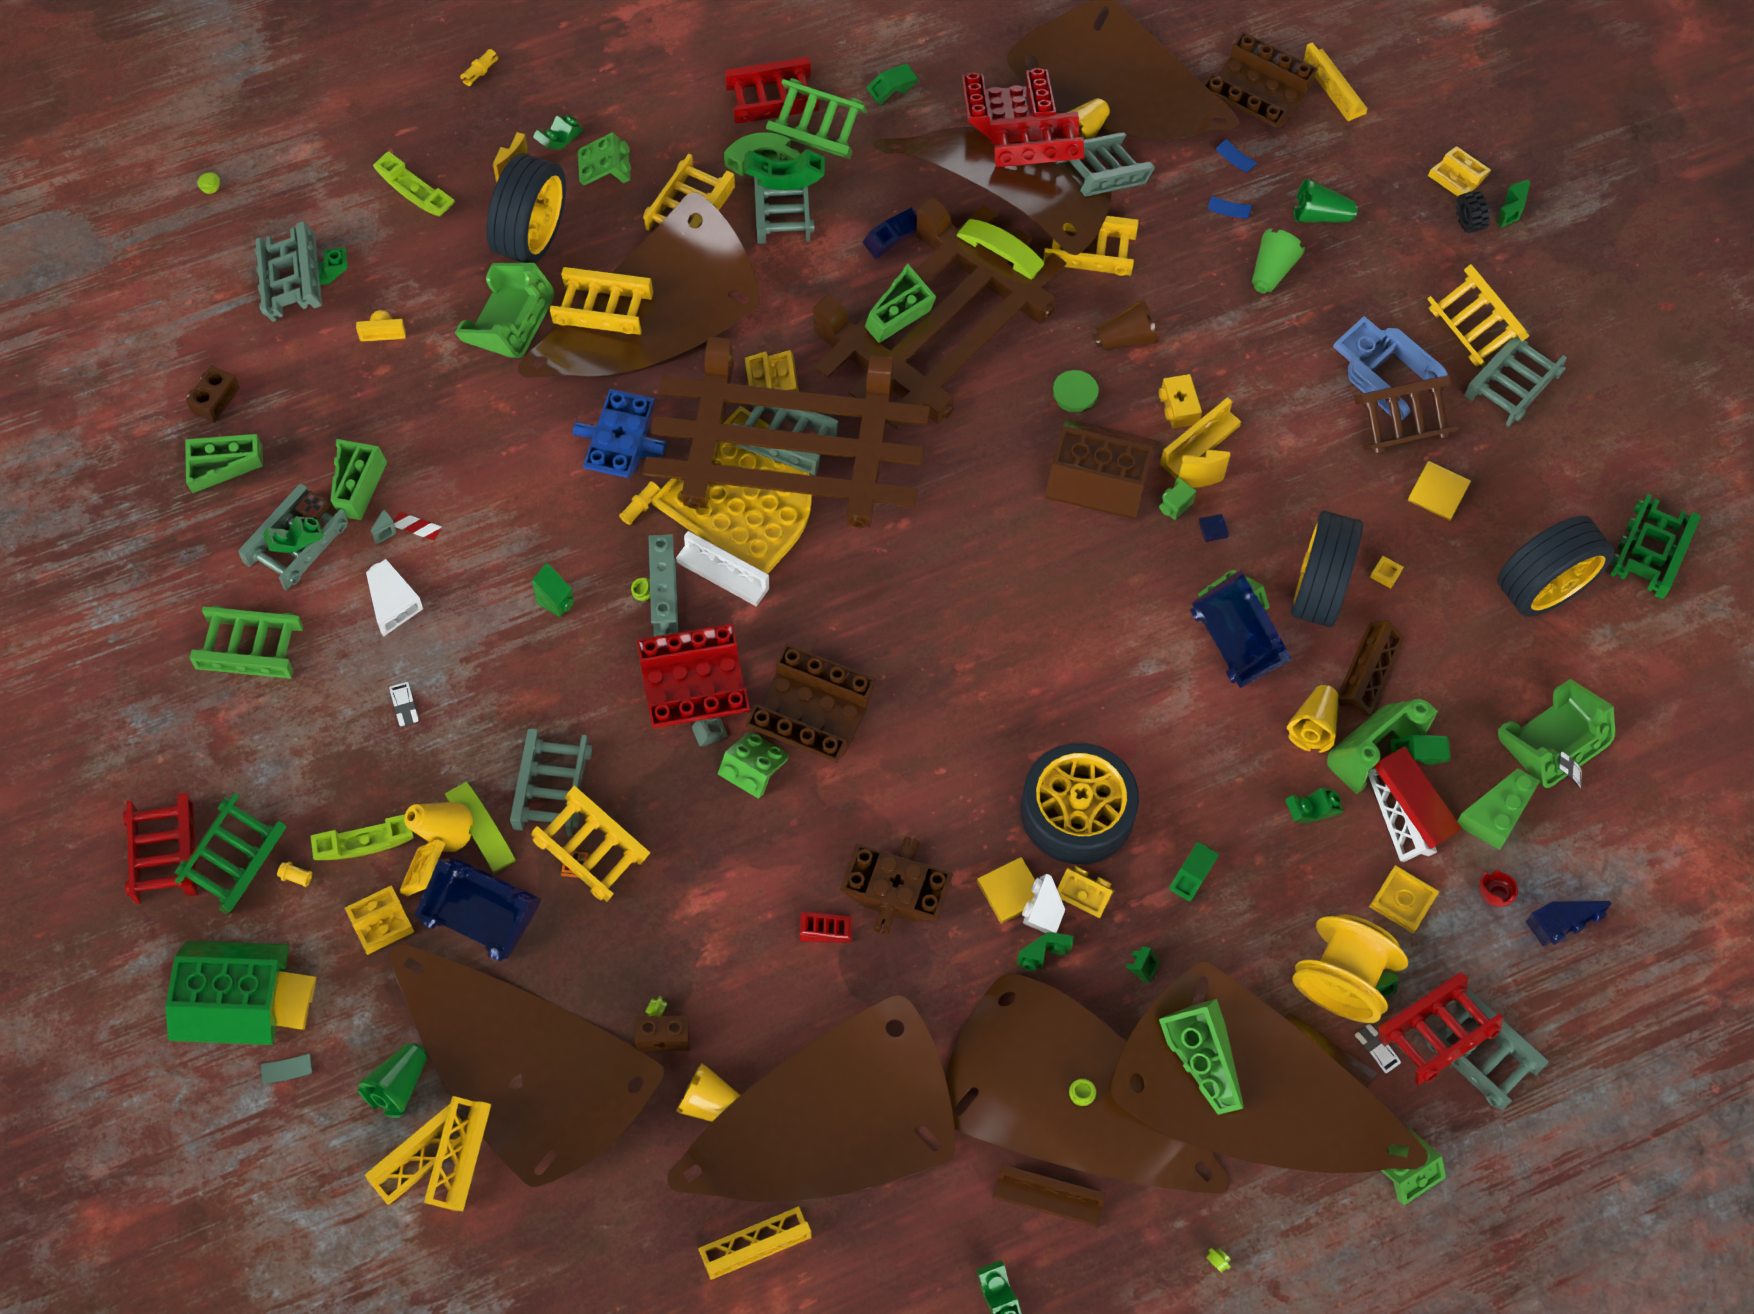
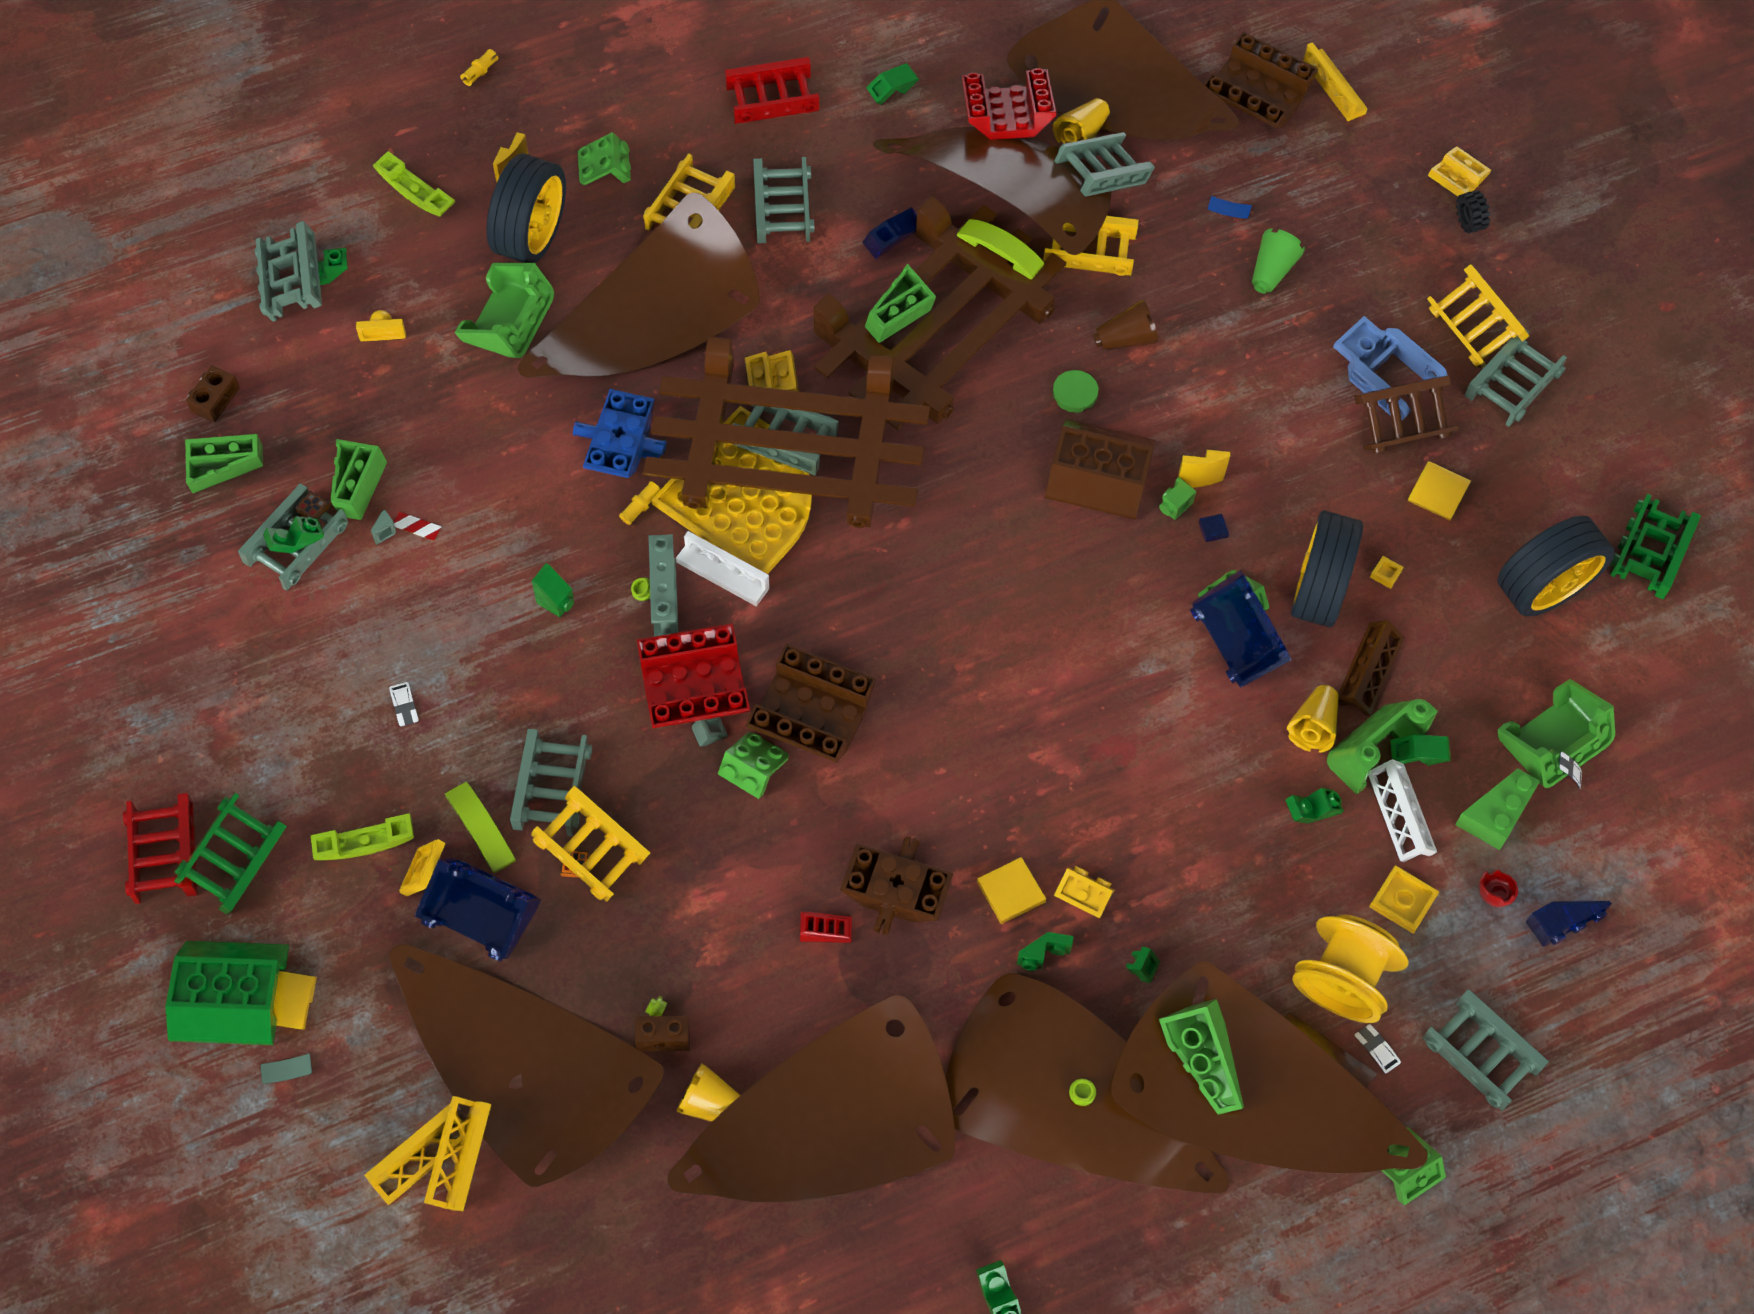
(209, 182): lime plate -> none
(246, 664): bright green fence -> none
(292, 873): yellow pin -> none
(379, 920): yellow slope -> none
(391, 597): white slope -> none
(394, 1080): green cone -> none
(441, 821): yellow cone -> none
(561, 132): green slope -> none
(606, 283): yellow fence -> none
(757, 1249): yellow fence -> none
(765, 144): bright green arch -> none
(787, 174): green arch -> none
(820, 140): bright green fence -> none
(1036, 128): red fence -> none
(1046, 906): white slope -> none
(1049, 1195): reddish brown fence -> none
(1079, 803): wheel -> none
(1180, 401): yellow brick -> none
(1194, 871): green slope -> none
(1201, 437): yellow fence -> none
(1219, 1259): lime plate -> none
(1235, 157): blue sticker -> none
(1322, 205): green cone -> none
(1387, 984): green tile -> none
(1417, 797): red tile -> none
(1435, 1004): red fence -> none
(1515, 203): green slope -> none

